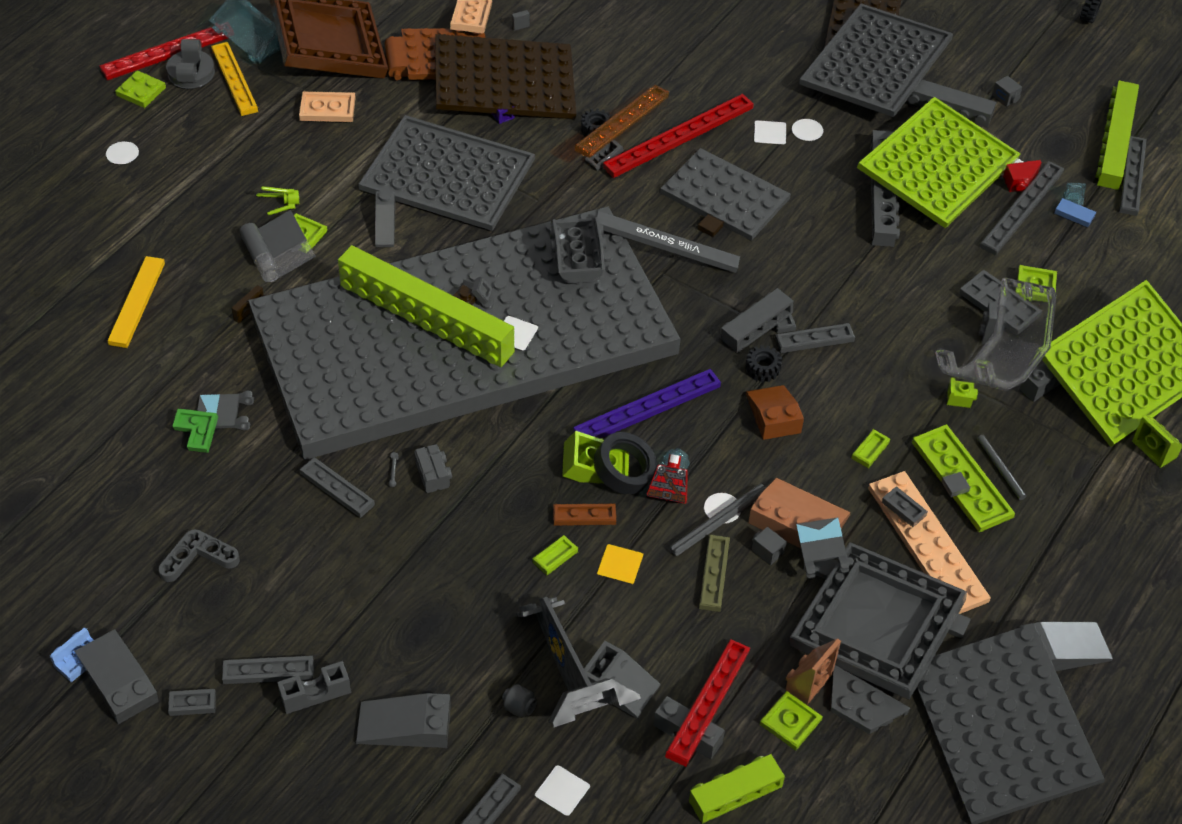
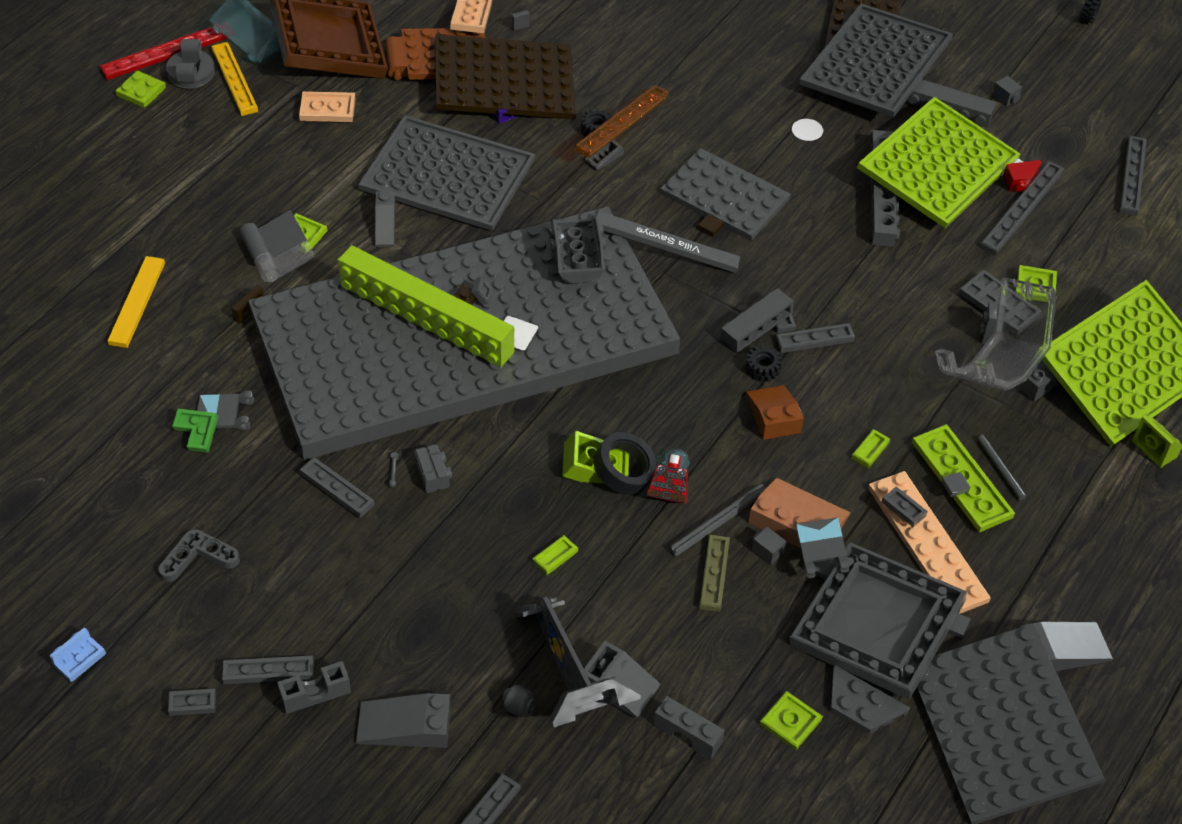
(117, 676): dark grey slope -> none
(122, 152): white sticker -> none
(290, 196): lime plant -> none
(562, 790): white sticker -> none
(584, 514): dark orange tile -> none
(620, 563): yellow sticker -> none
(650, 405): dark purple plate -> none
(677, 135): red plate -> none
(707, 703): red tile -> none
(718, 502): white sticker -> none
(736, 788): lime brick -> none
(770, 132): white sticker -> none
(813, 671): nougat slope -> none
(961, 393): lime brick -> none
(1075, 192): clear light blue slope -> none
(1075, 212): medium blue tile -> none
(1117, 135): lime brick -> none

